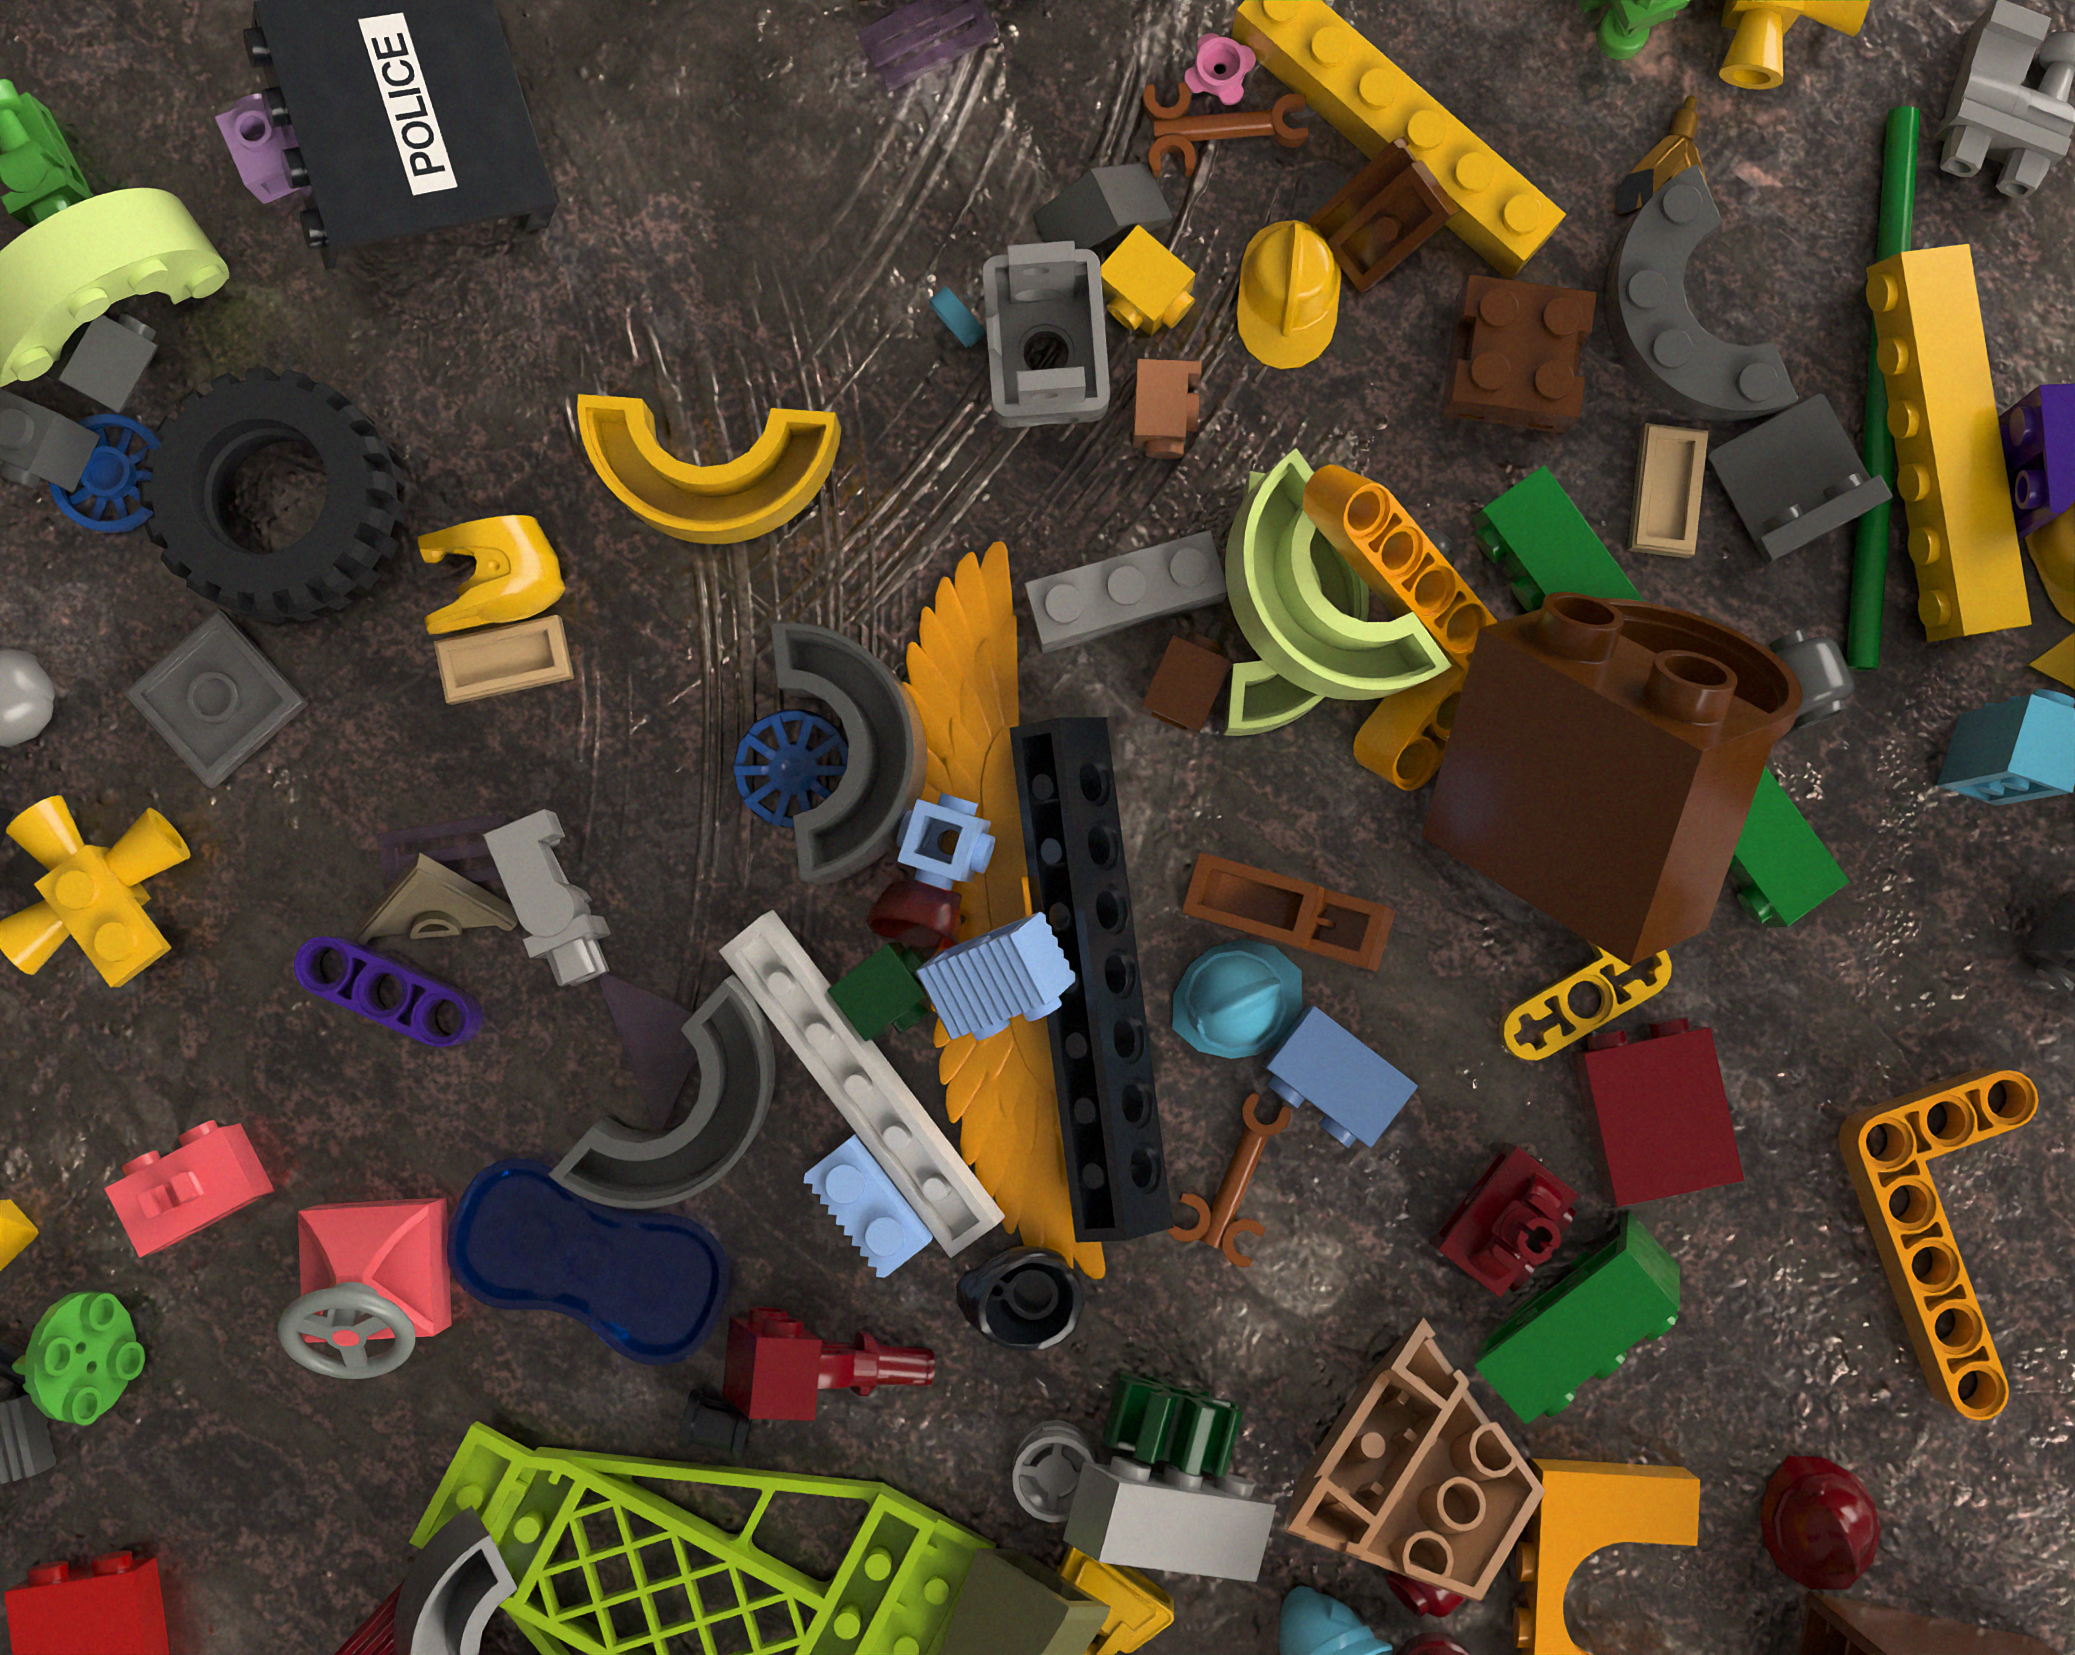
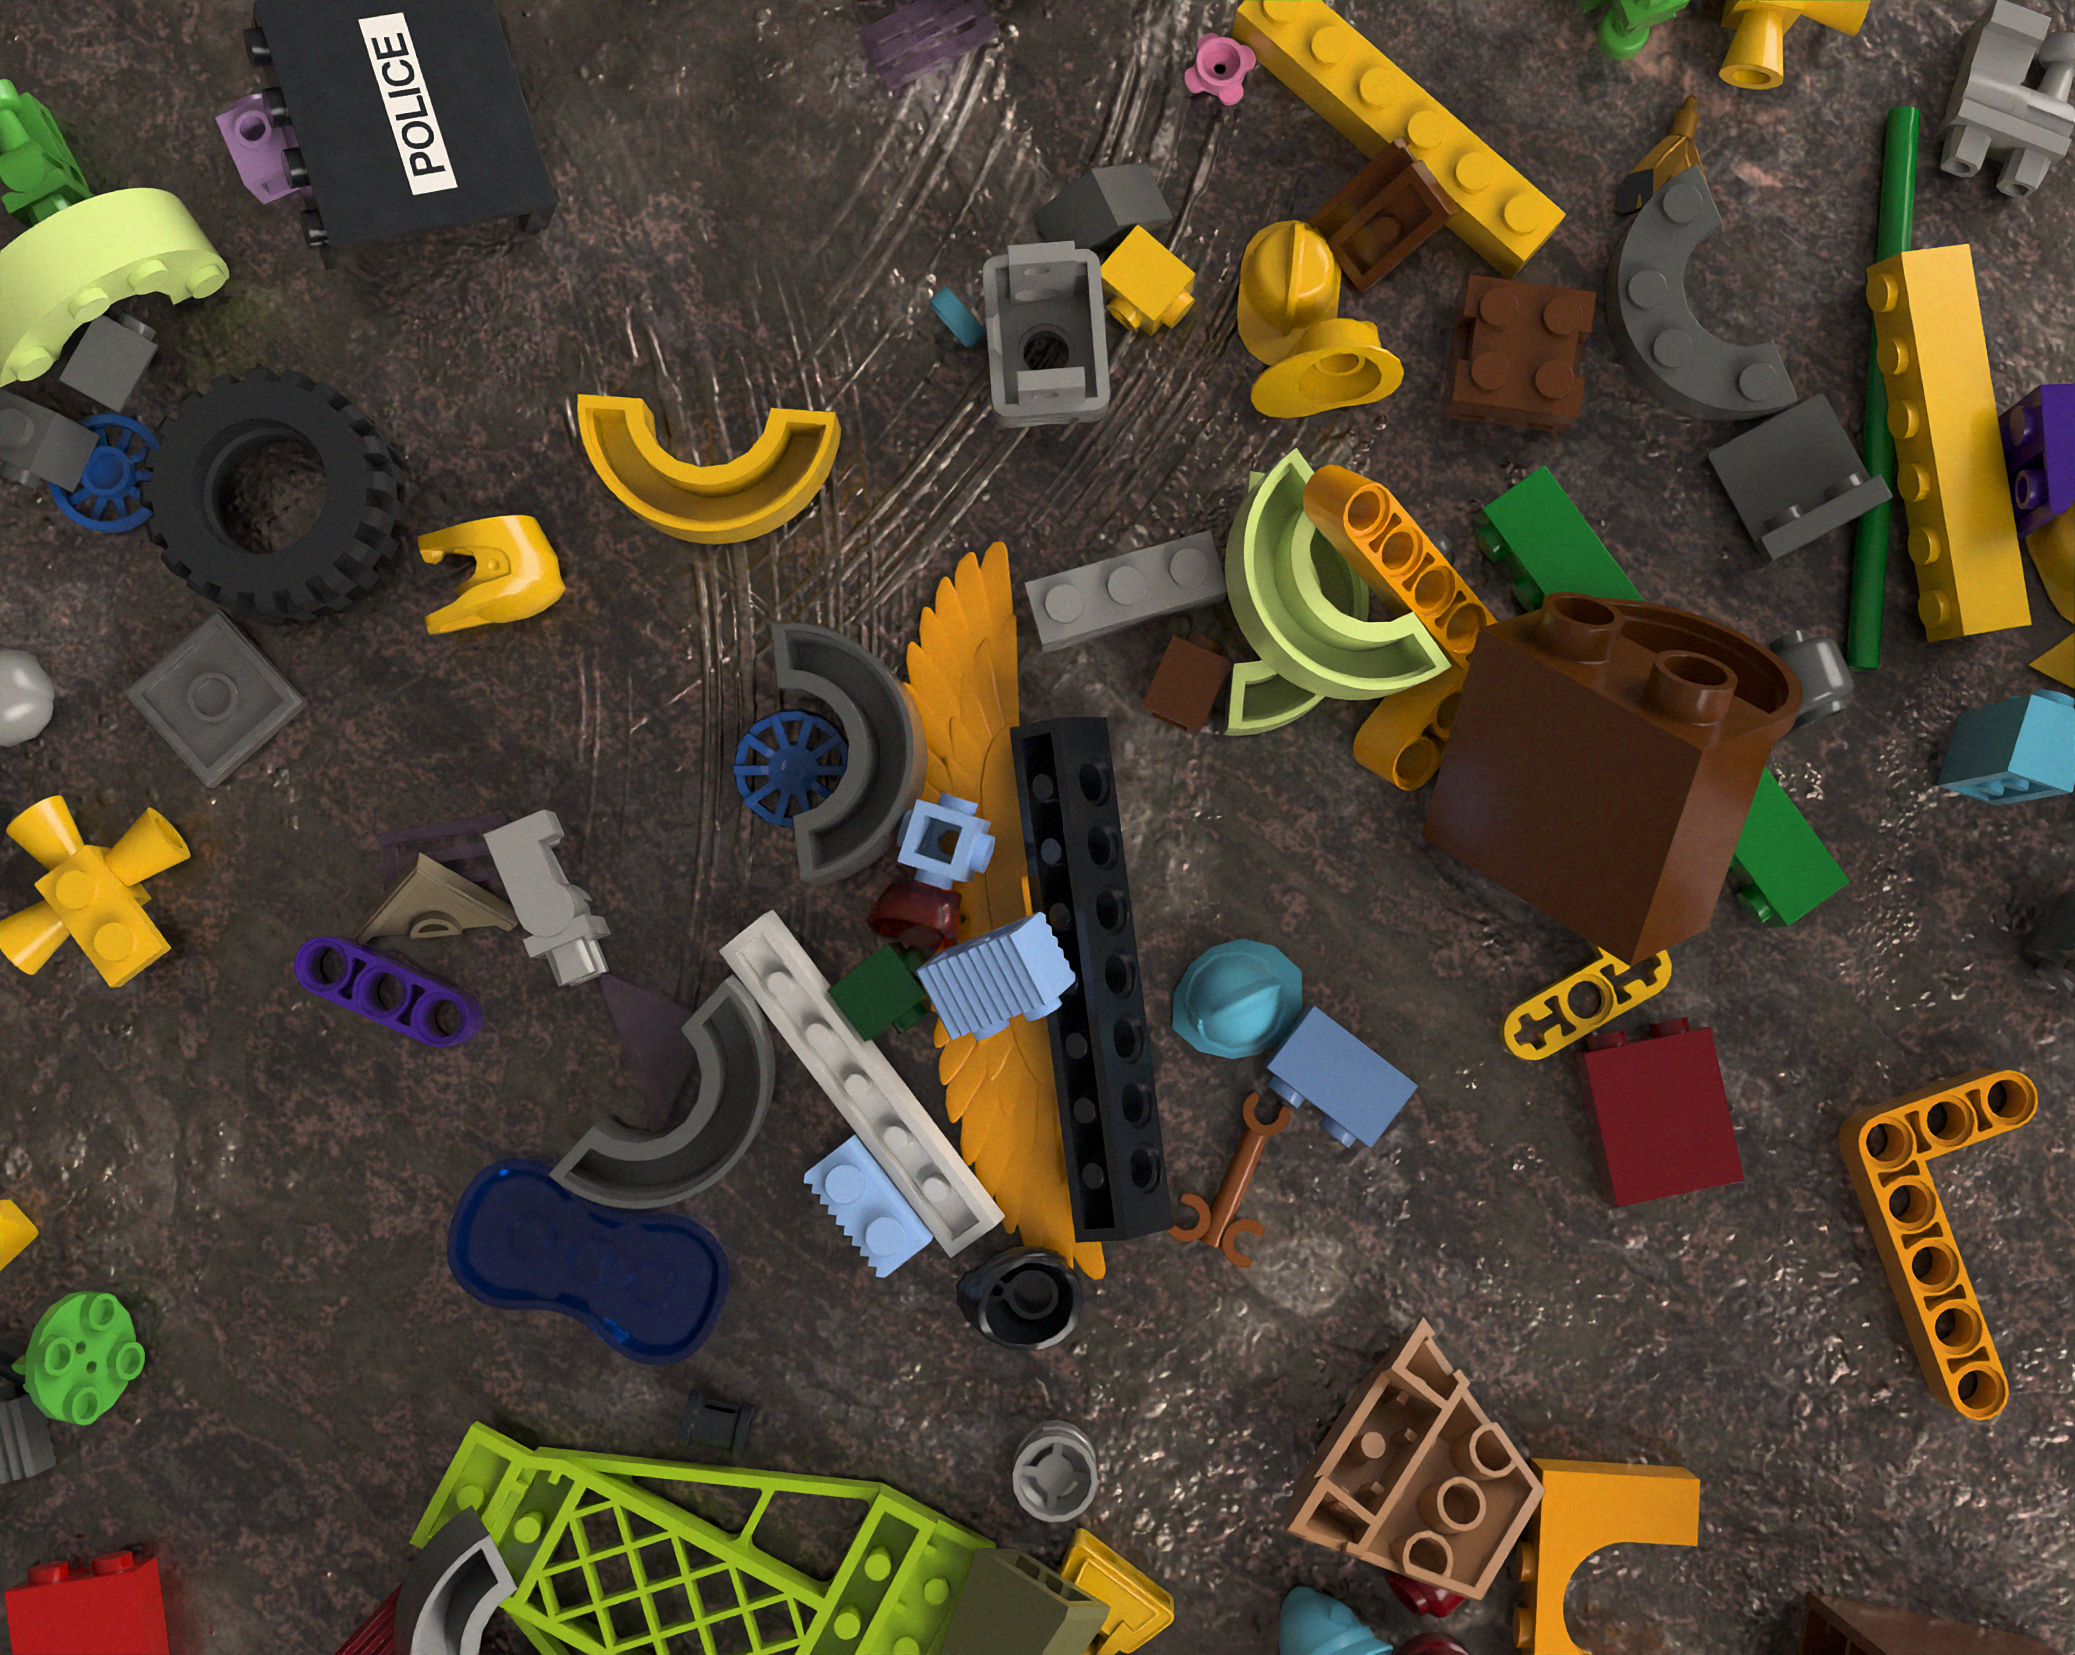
(189, 1188): coral brick -> none
(368, 1277): coral piece -> none
(503, 660): tan tile -> none
(780, 1365): dark red brick -> none
(1164, 406): nougat brick -> none
(1169, 1520): light grey brick -> none
(1172, 1424): dark green gear -> none
(1176, 131): dark orange bar -> none
(1289, 911): dark orange slope -> none
(1328, 369): none -> yellow piece
(1507, 1221): dark red brick -> none
(1582, 1323): green wedge -> none
(1667, 490): tan tile -> none
(1819, 1523): dark red piece -> none

